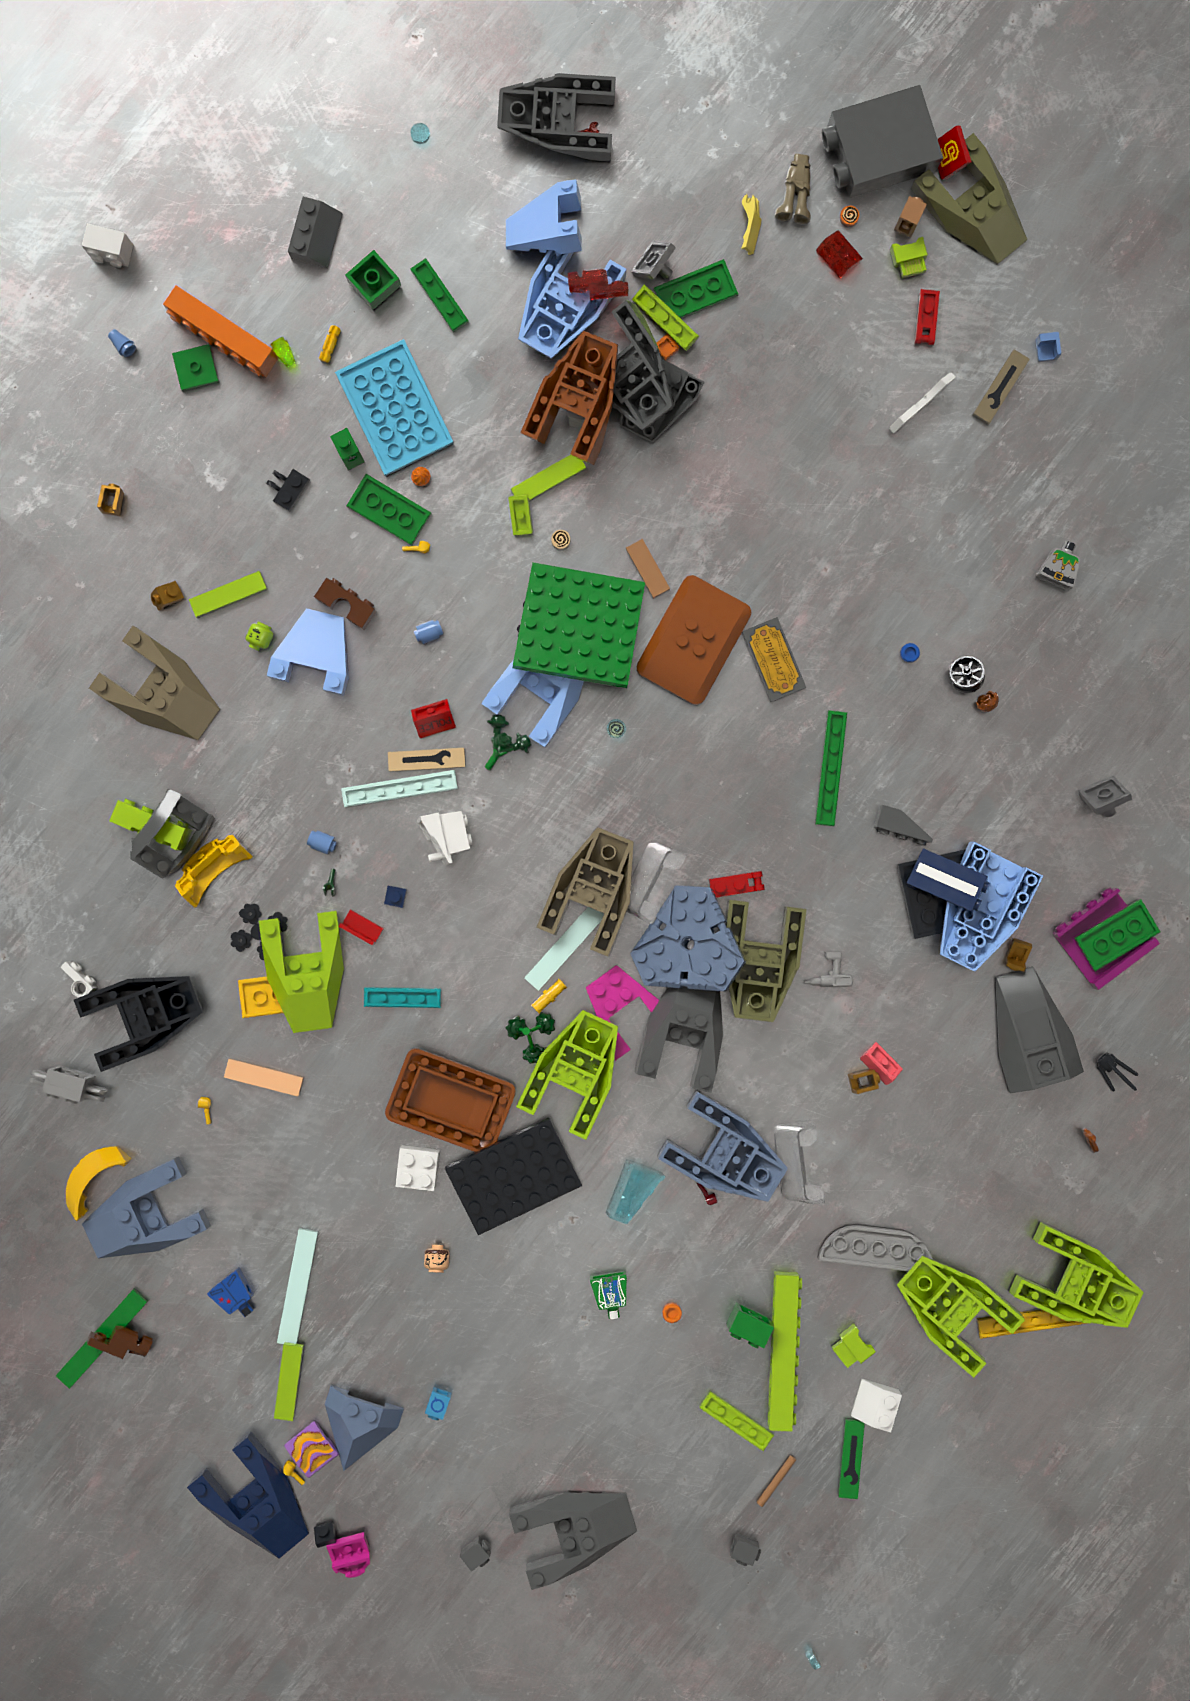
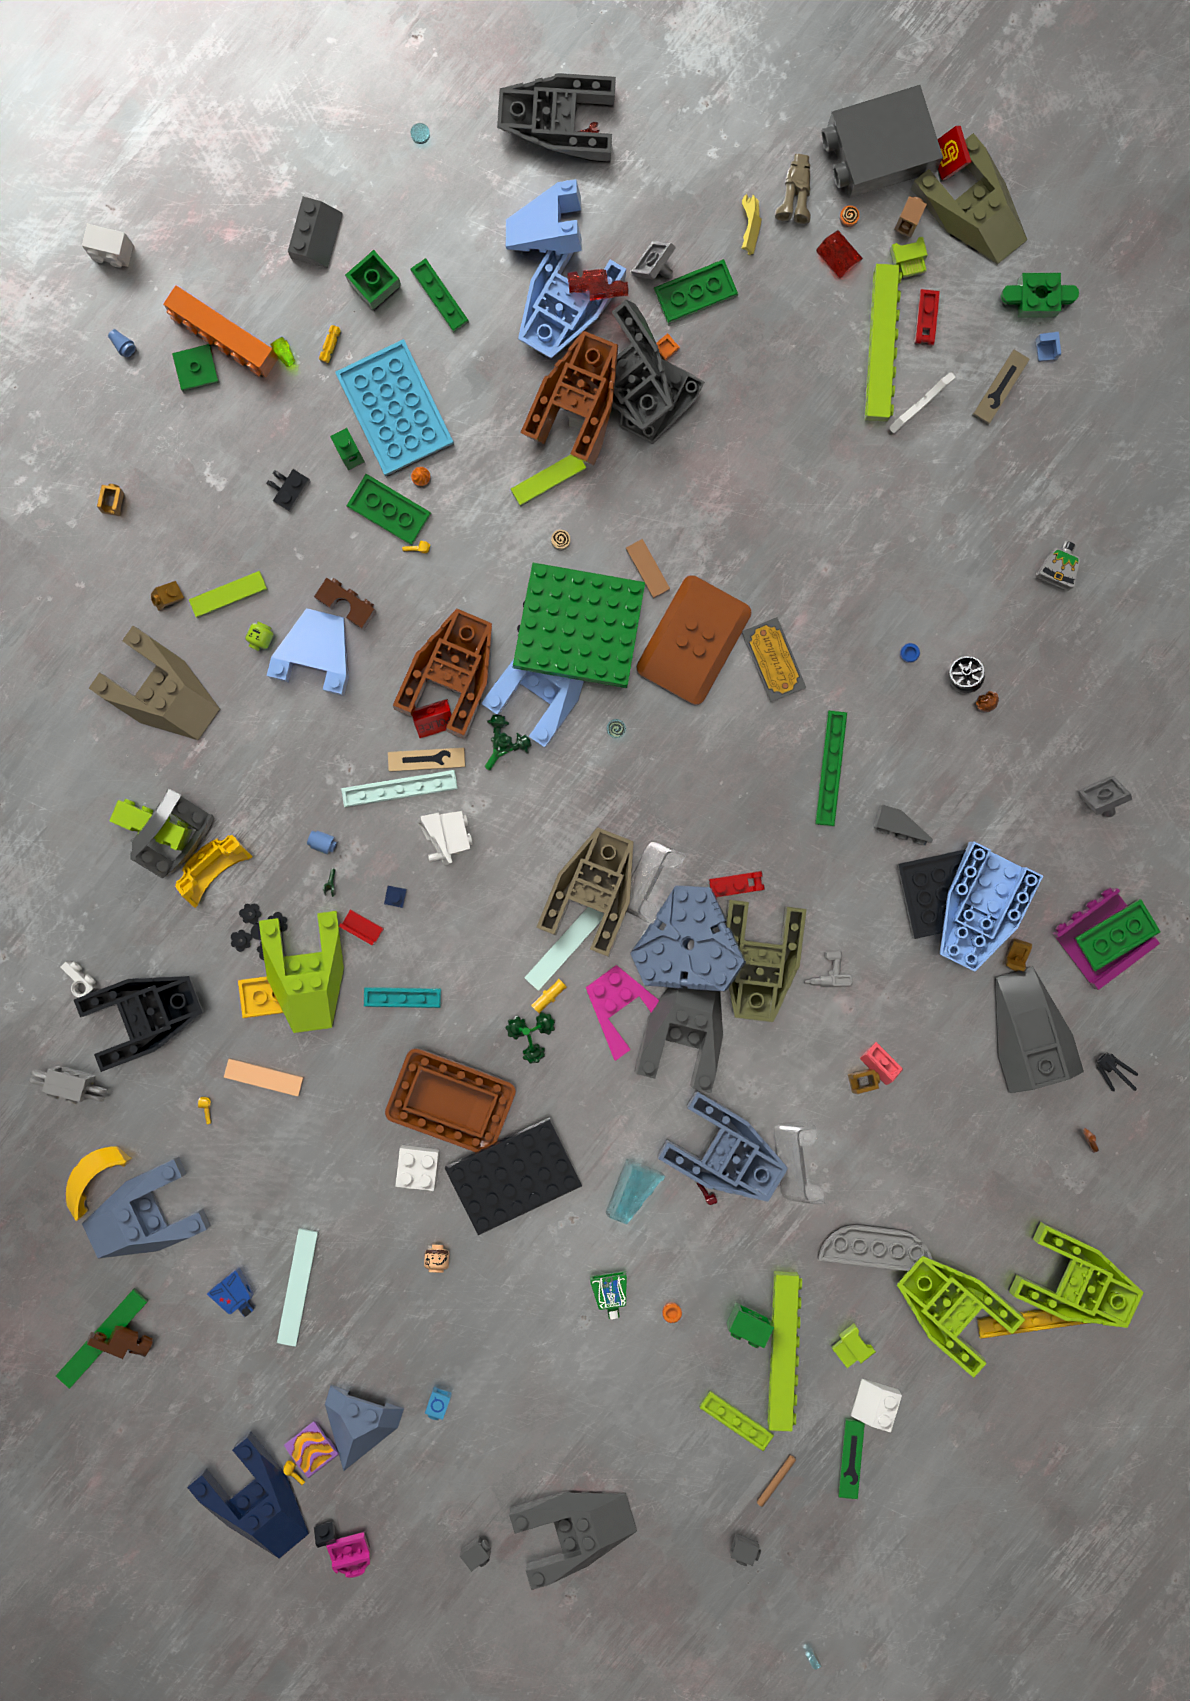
(288, 1381): lime tile -> none
(428, 631): medium blue brick -> none
(456, 660): none -> dark orange wedge
(520, 514): lime plate -> none
(579, 1061): lime wedge -> none
(665, 317): lime tile -> none
(881, 342): none -> lime brick
(948, 880): dark blue panel -> none
(1039, 303): none -> green brick

